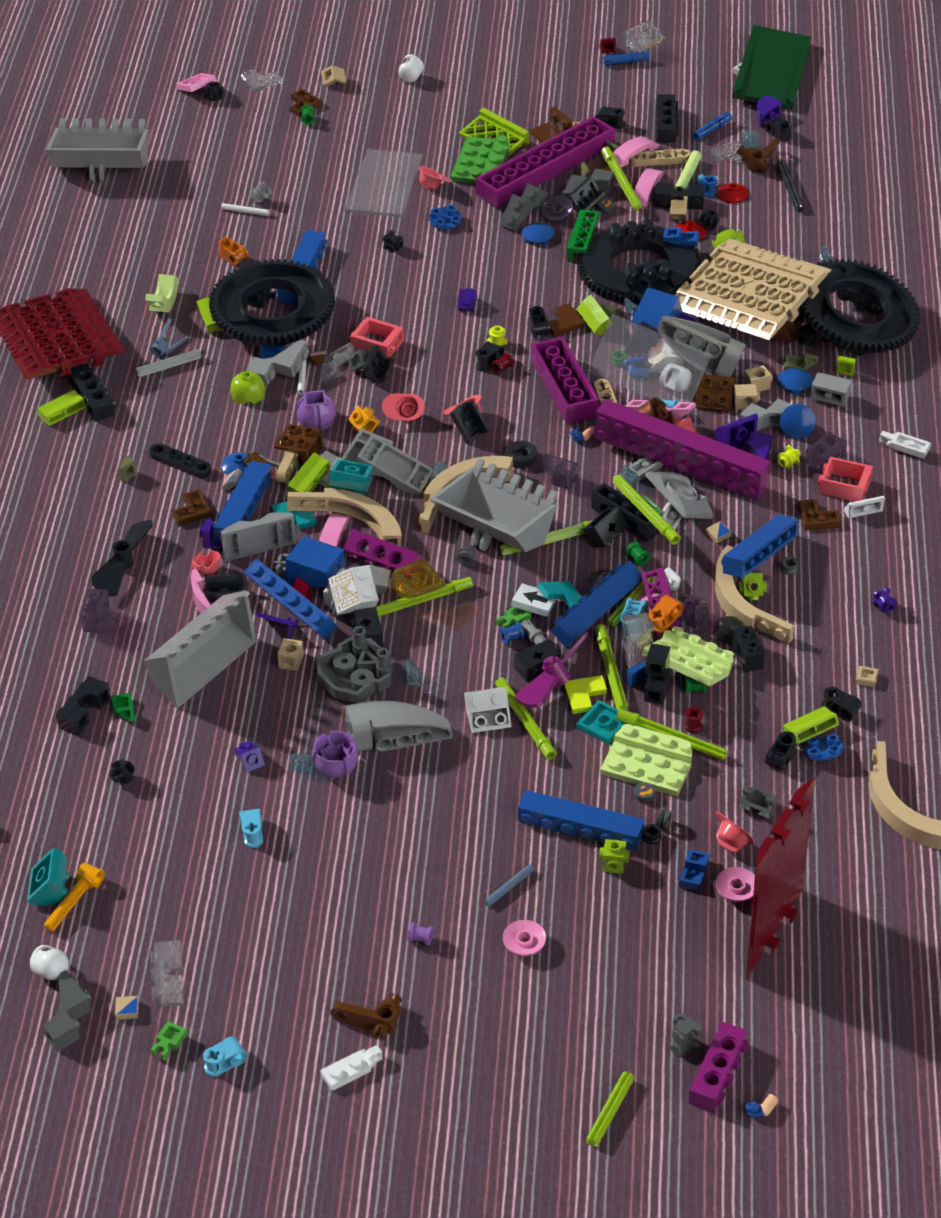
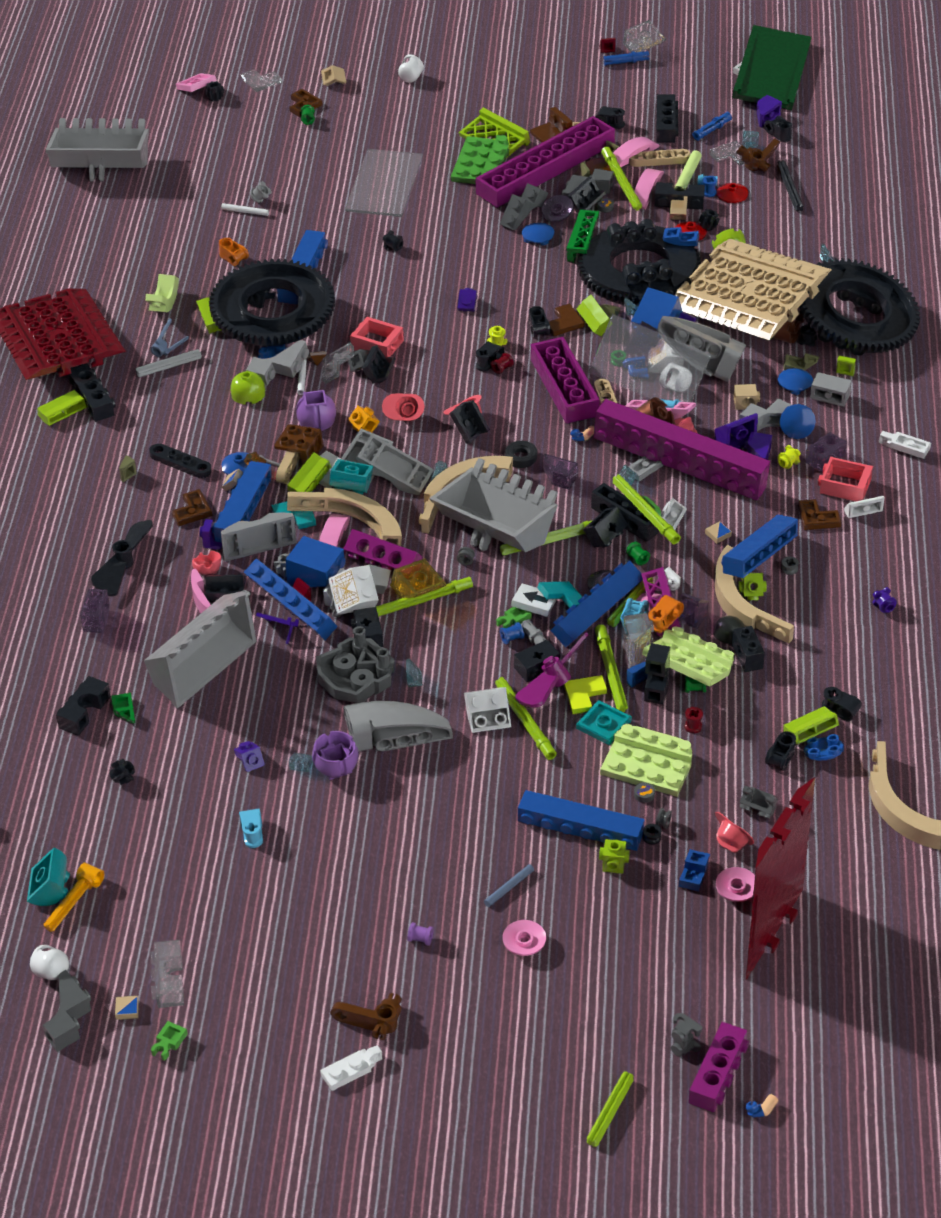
(224, 1054): medium azure piece -> none
(290, 654): tan brick -> none
(430, 178): coral piece -> none
(445, 217): blue dish -> none
(636, 720): lime axle -> none
(681, 494): light grey slope -> none
(715, 393): reddish brown bracket -> none
(758, 376): tan brick -> none
(867, 676): tan tile -> none

